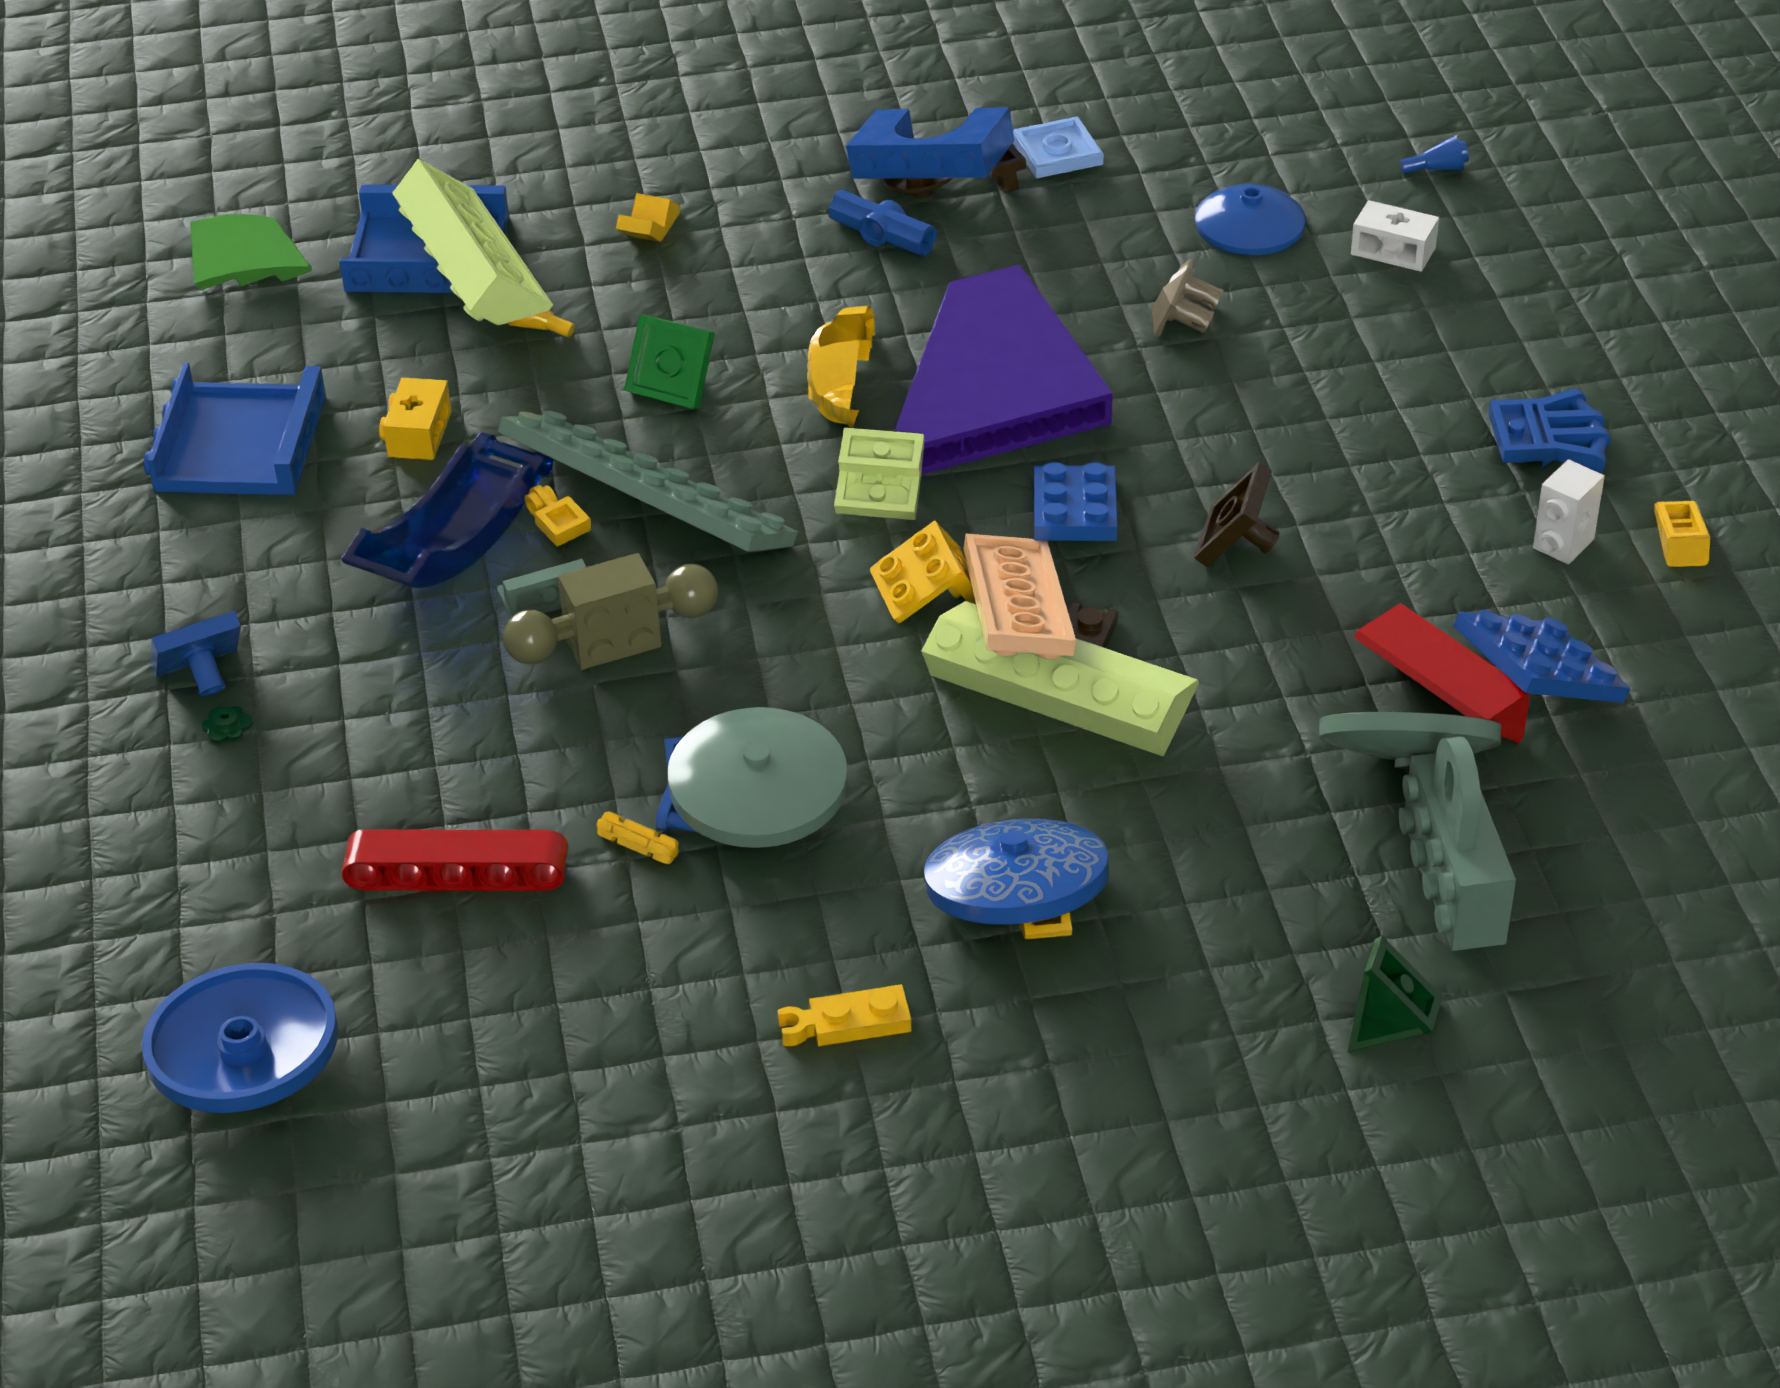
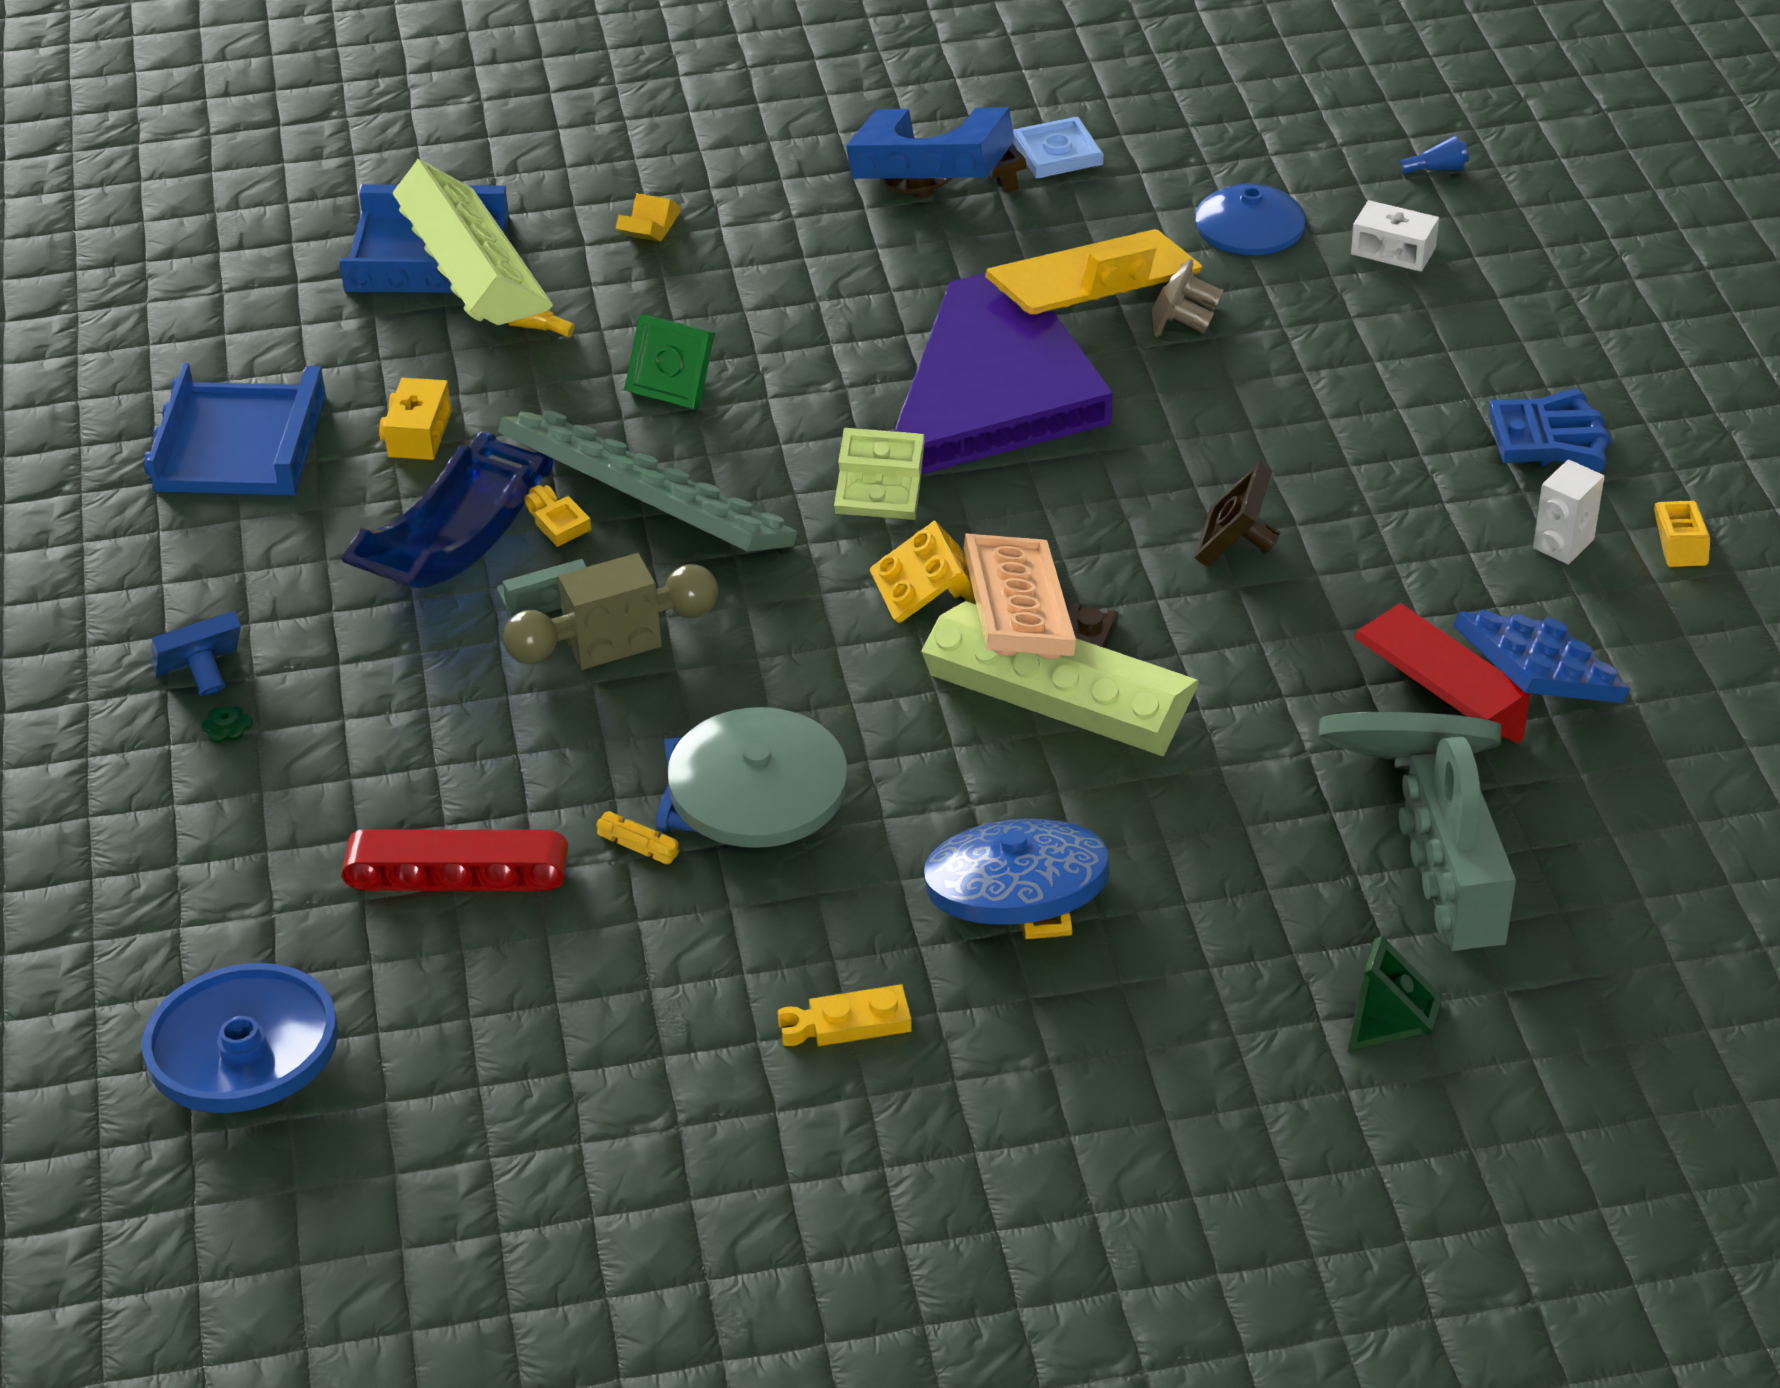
(243, 250): bright green slope -> none
(834, 362): yellow animal -> none
(882, 223): blue piece -> none
(1075, 502): blue plate -> none
(1090, 271): none -> yellow bracket

